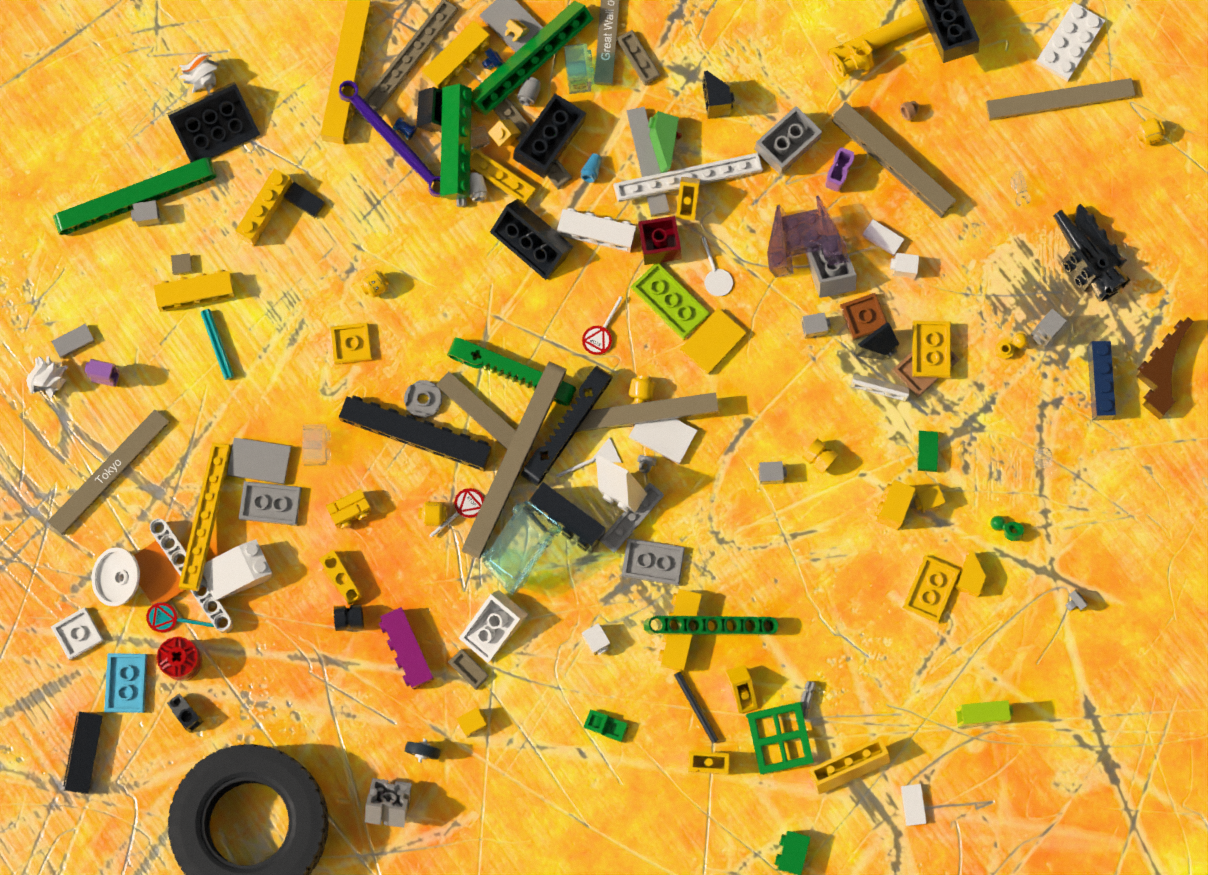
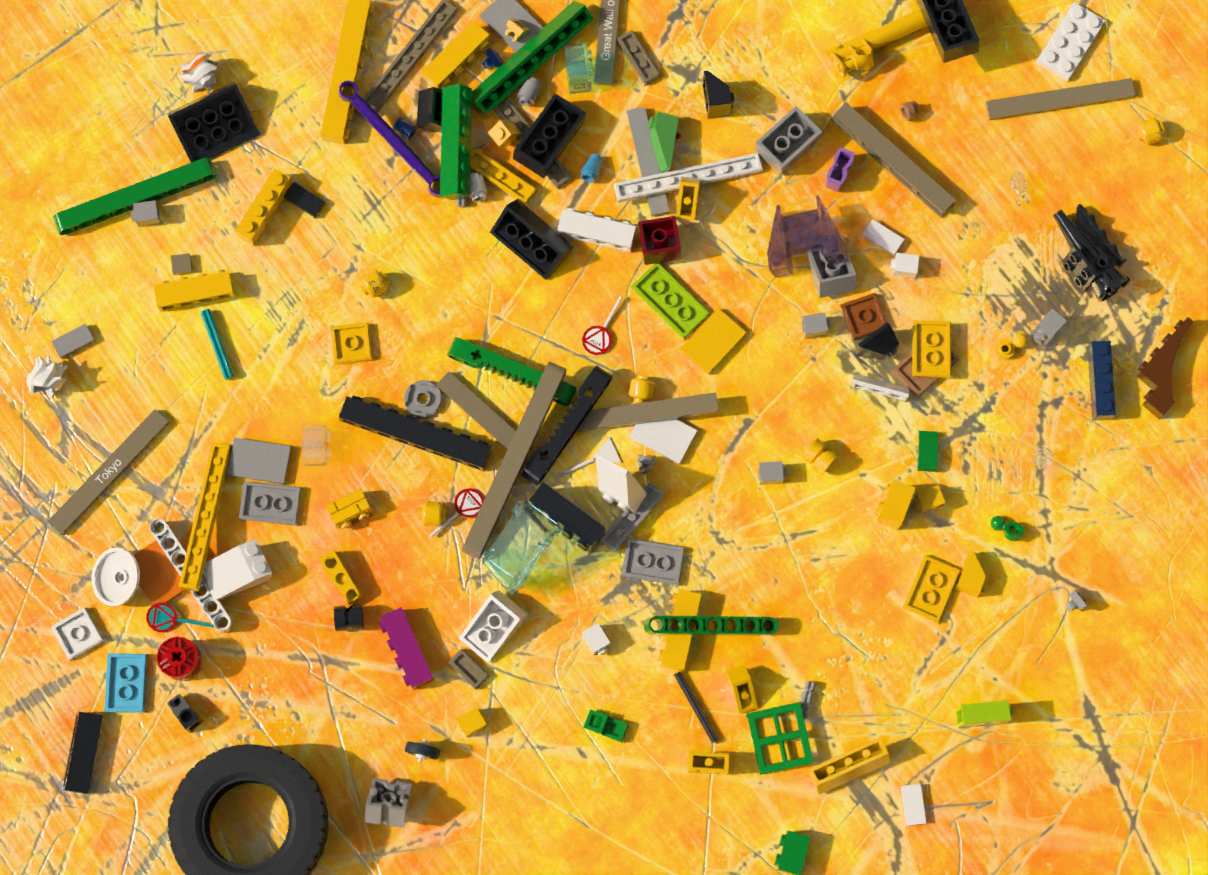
(102, 372): medium lavender brick -> none
(718, 281): white piece -> none

